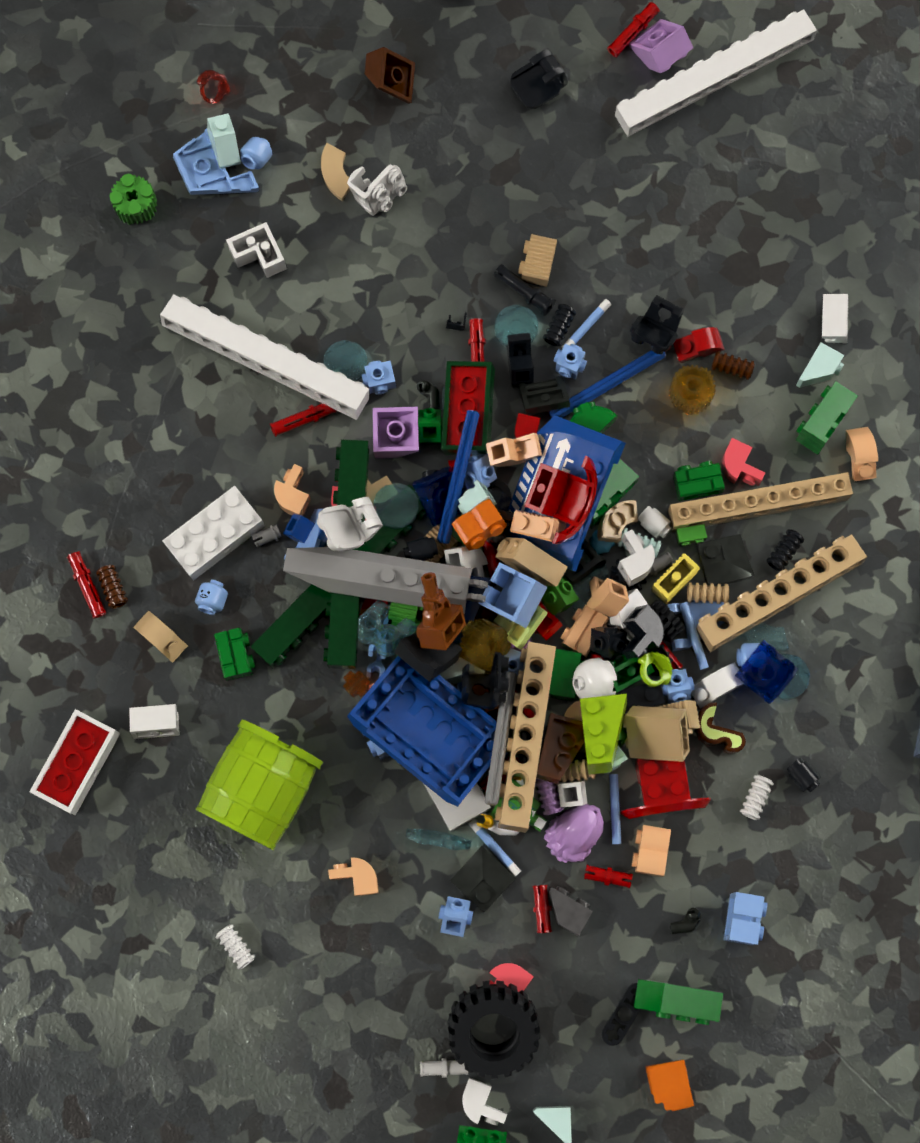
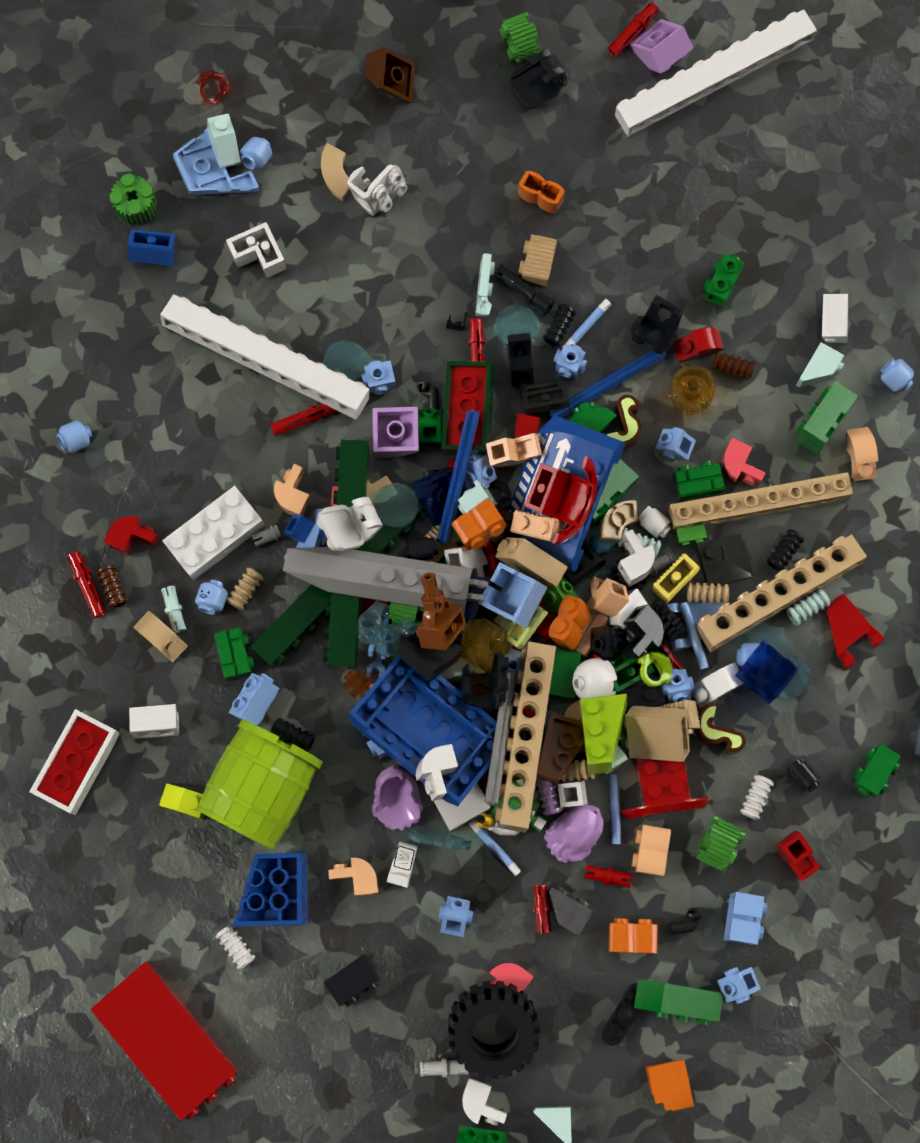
(74, 436): none -> light blue head
(125, 531): none -> red brick
(151, 247): none -> blue brick
(165, 1041): none -> red brick
(173, 609): none -> light aqua pin
(181, 800): none -> neon yellow slope
(245, 588): none -> tan piece
(254, 698): none -> light blue brick
(275, 891): none -> blue wedge
(293, 735): none -> black piece
(353, 980): none -> black brick
(396, 798): none -> lavender piece
(402, 864): none -> white leg
(433, 765): none -> white brick
(484, 287): none -> light aqua hinge
(520, 37): none -> bright green brick
(538, 191): none -> orange brick
(571, 620): none -> orange brick
(631, 427): none -> animal
(632, 937): none -> orange brick
(675, 444): none -> light blue brick
(719, 844): none -> bright green brick
(726, 274): none -> green brick
(738, 984): none -> light blue brick
(798, 855): none -> red brick
(808, 606): none -> light aqua piece
(847, 627): none -> red flag
(873, 777): none -> green brick
(897, 375): none -> light blue head

